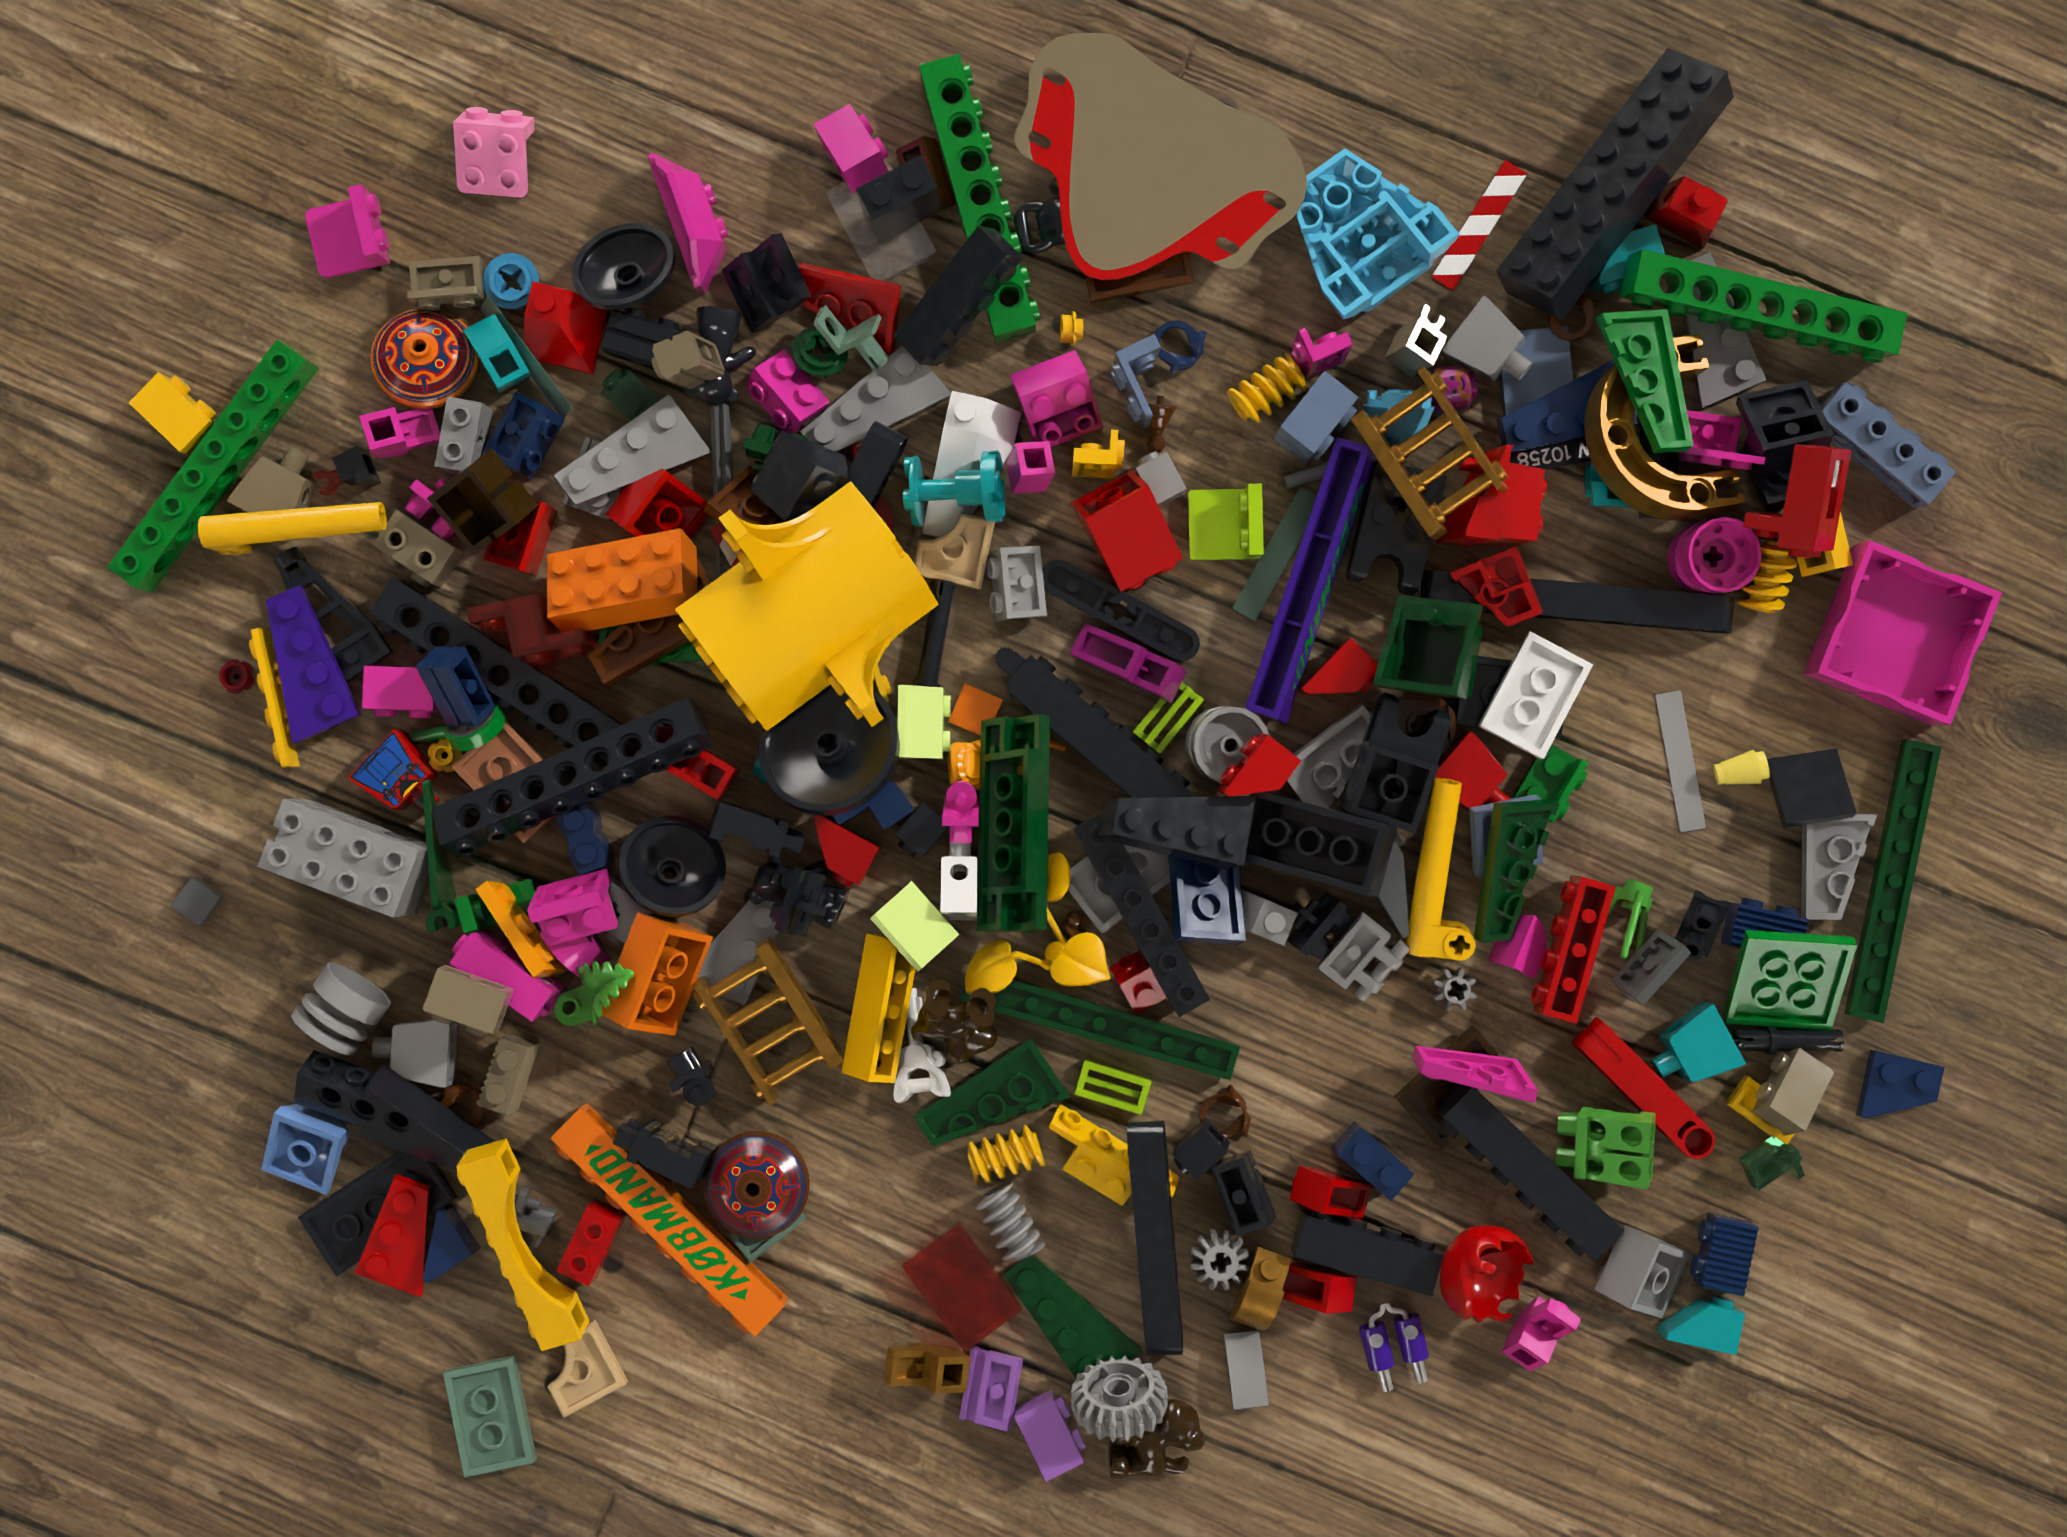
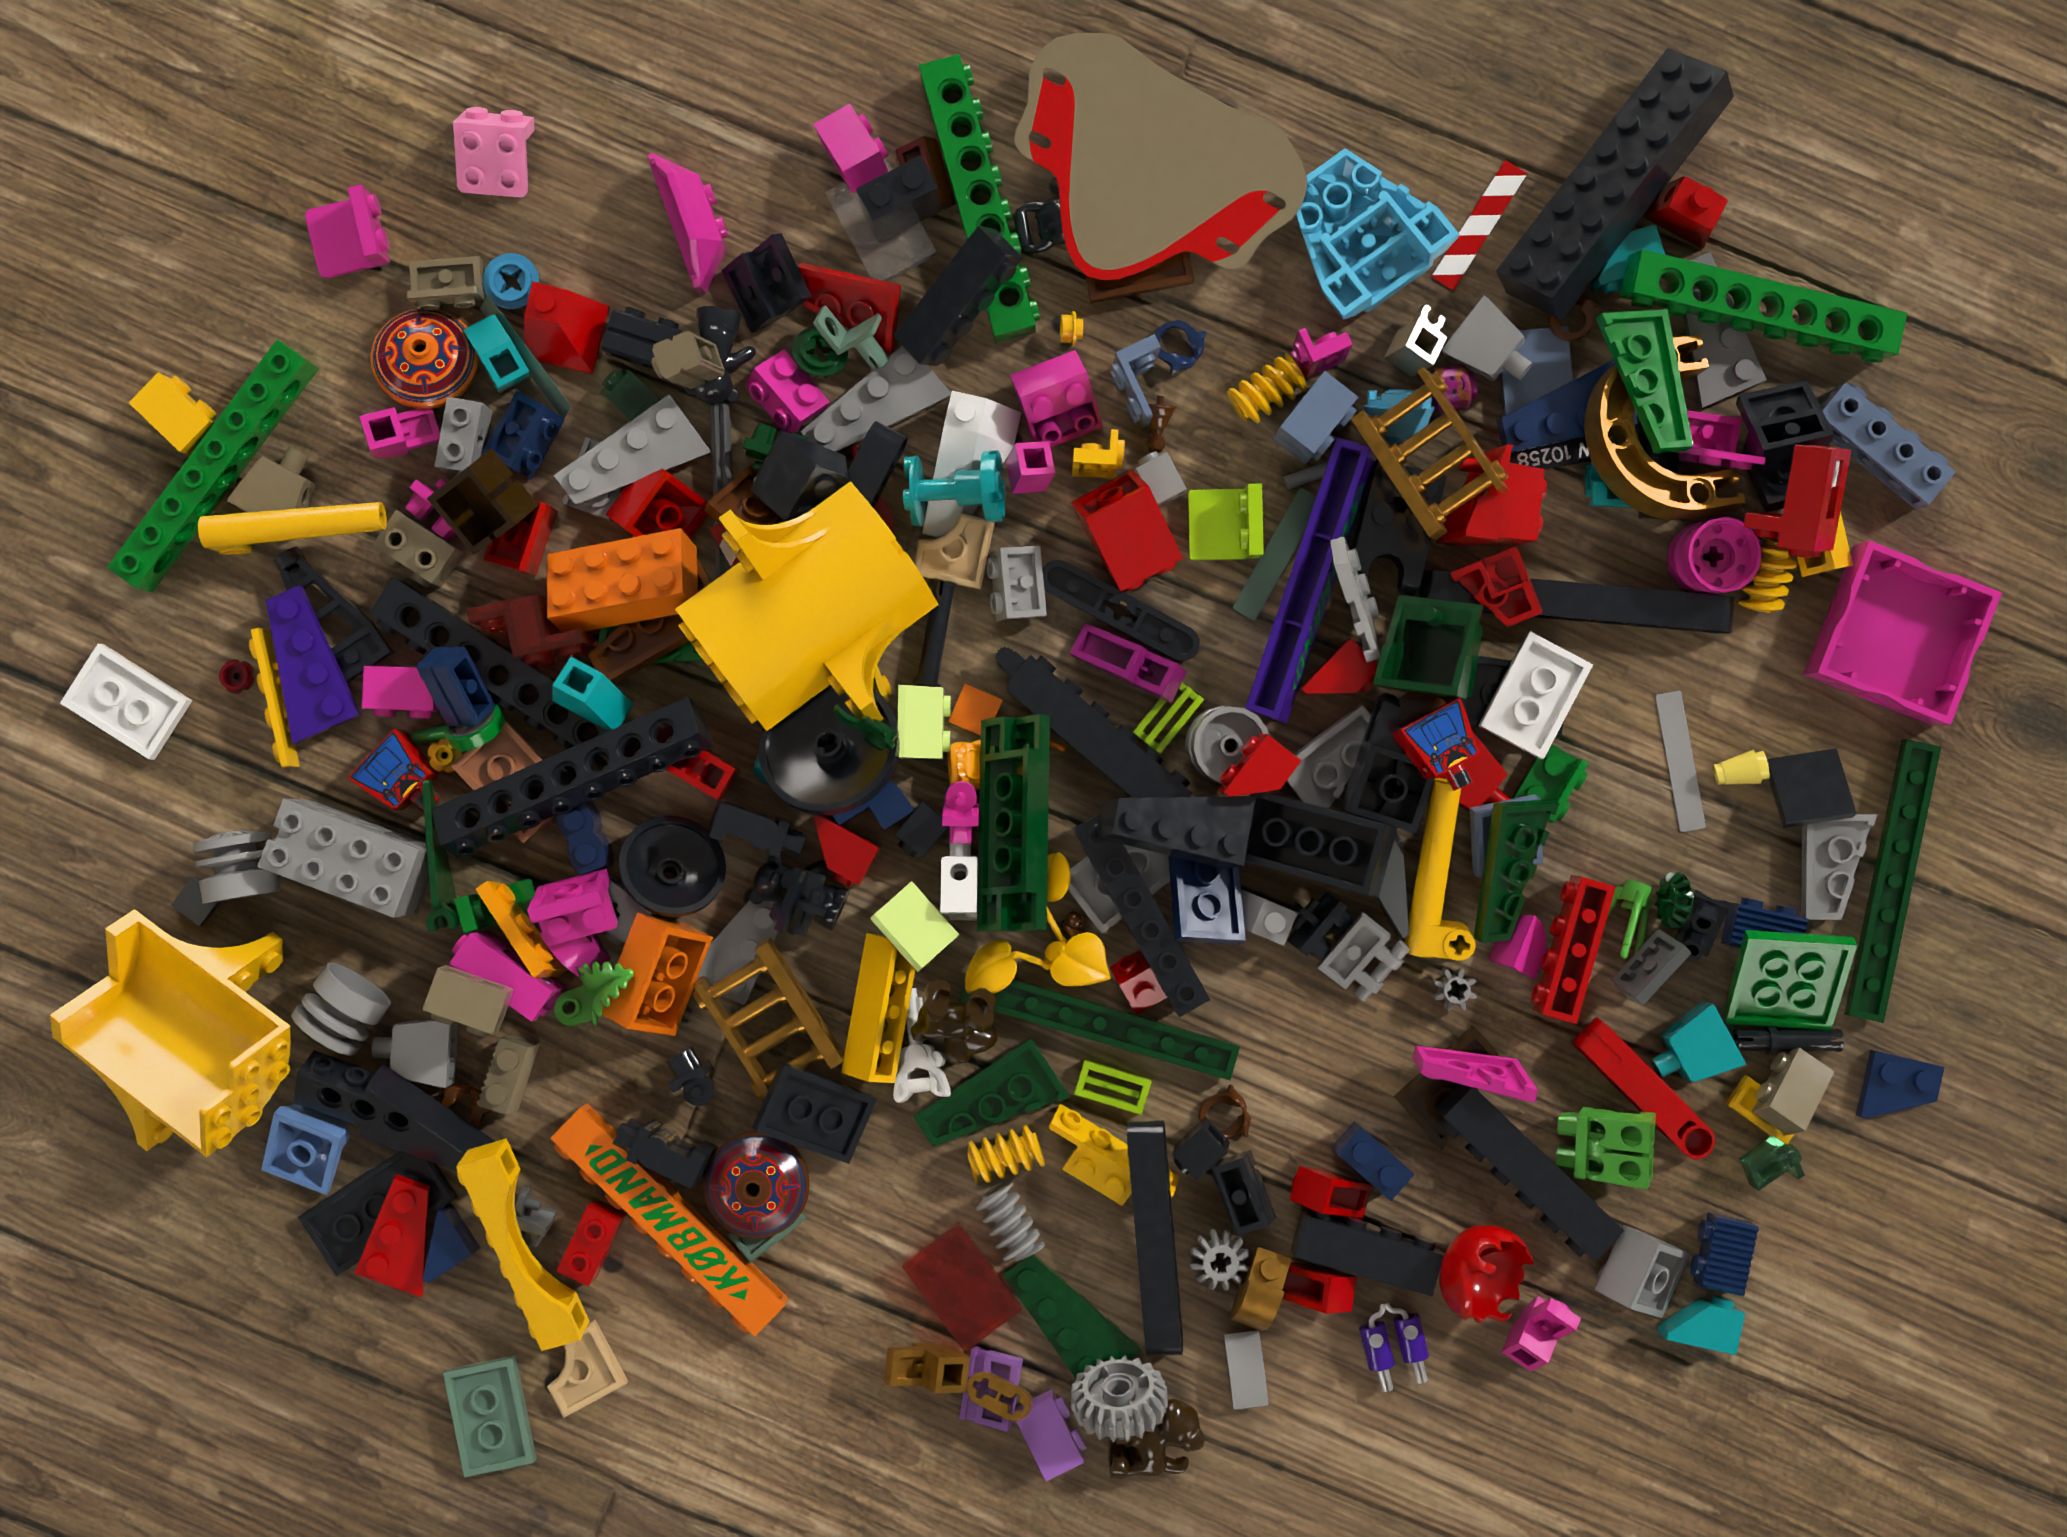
(126, 701): none -> white plate
(180, 1034): none -> yellow cylinder
(234, 867): none -> light grey wheel
(352, 468): black piece -> none
(590, 695): none -> teal slope
(623, 266): black dish -> none
(814, 1112): none -> black plate
(877, 733): none -> dark green plate
(996, 1404): none -> pearl gold beam
(1355, 589): none -> light grey wing
(1440, 743): none -> torso
(1674, 900): none -> dark green gear

